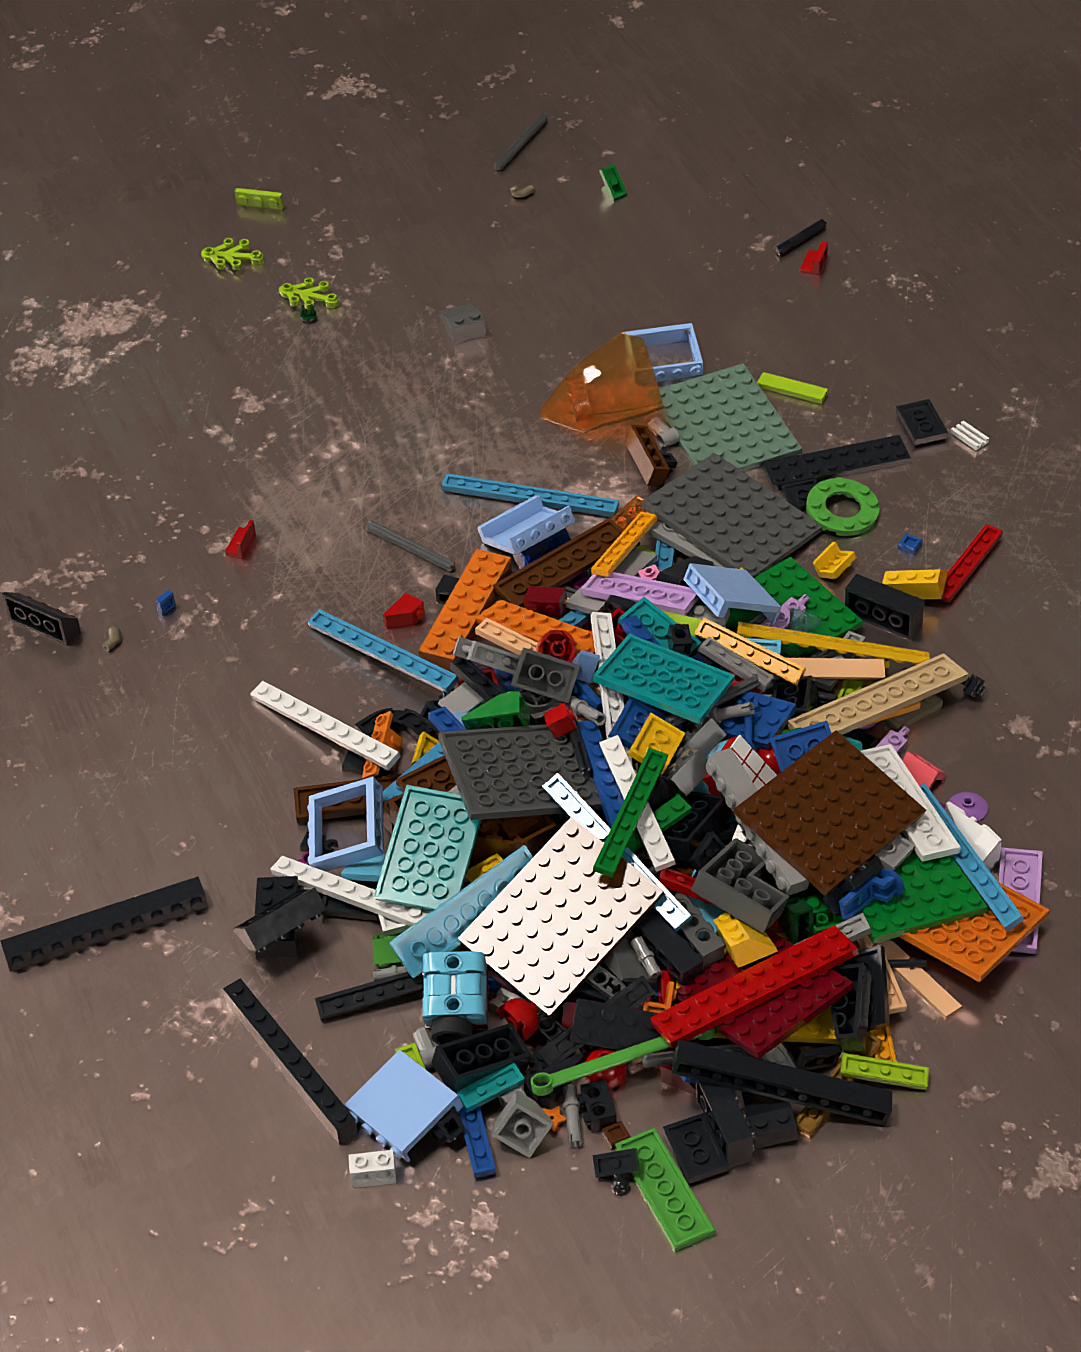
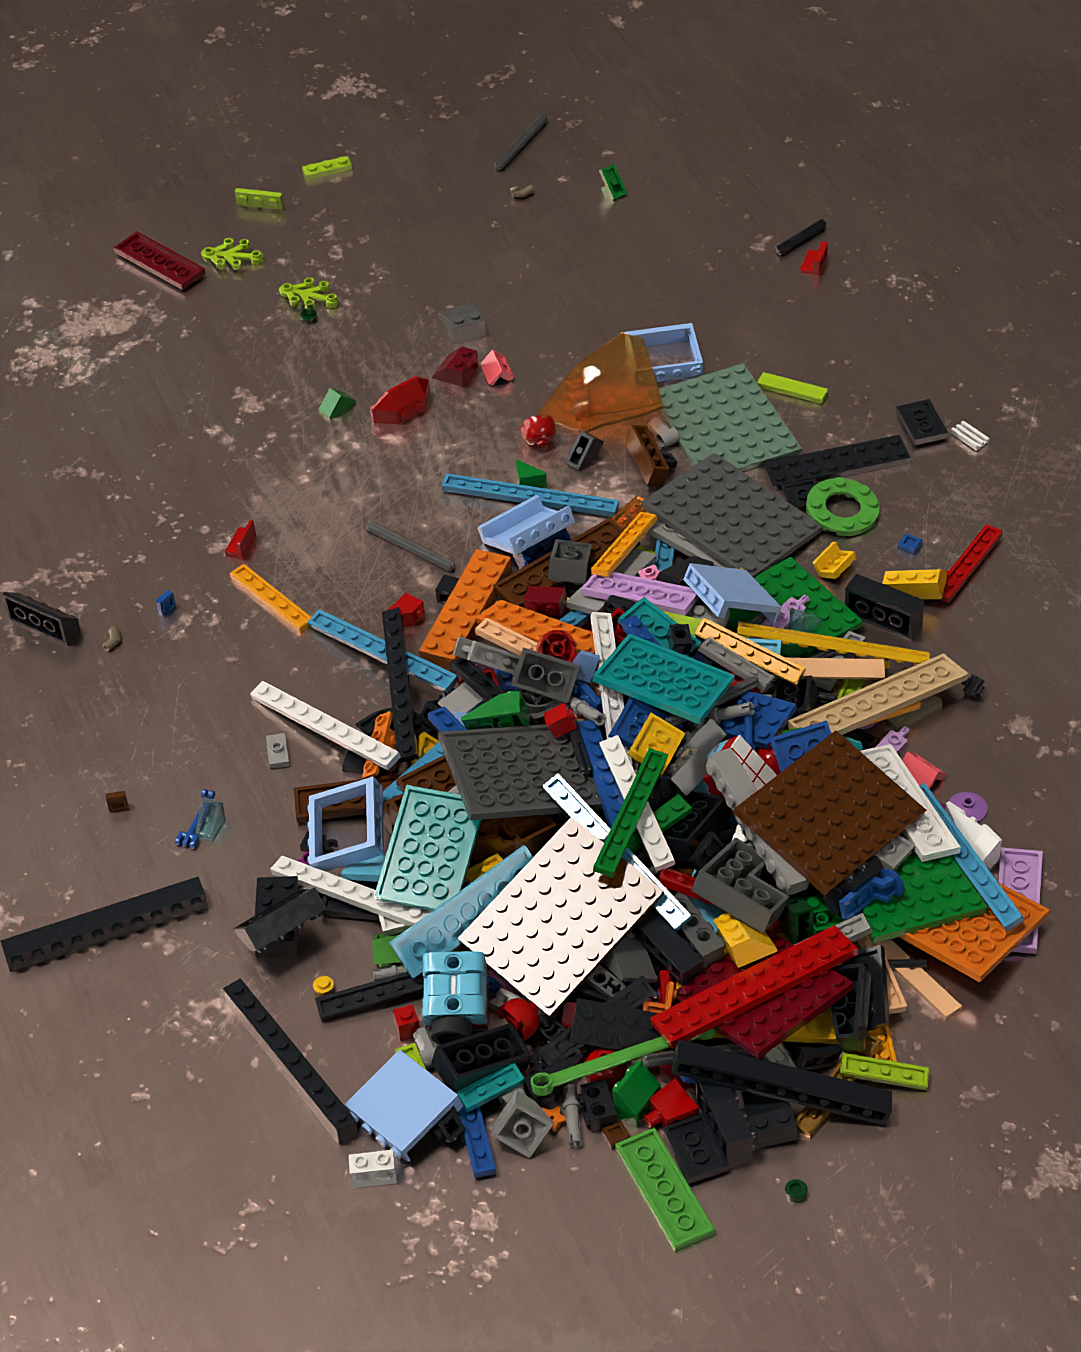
(117, 801): none -> reddish brown tile
(159, 260): none -> dark red plate
(190, 837): none -> blue hinge
(210, 819): none -> clear light blue slope
(271, 597): none -> light orange tile
(277, 750): none -> light grey plate
(323, 985): none -> yellow plate
(327, 168): none -> lime plate
(335, 403): none -> green slope
(400, 685): none -> black plate
(402, 401): none -> red wedge
(406, 1022): none -> red brick
(457, 367): none -> dark red slope
(496, 366): none -> coral panel
(530, 475): none -> green slope
(538, 430): none -> red cylinder
(569, 562): none -> dark grey slope
(584, 450): none -> black slope
(617, 1164): black plate -> none
(633, 1094): none -> green slope
(646, 957): light grey pin -> none
(670, 1105): none -> red torso
(796, 1191): none -> dark green tile

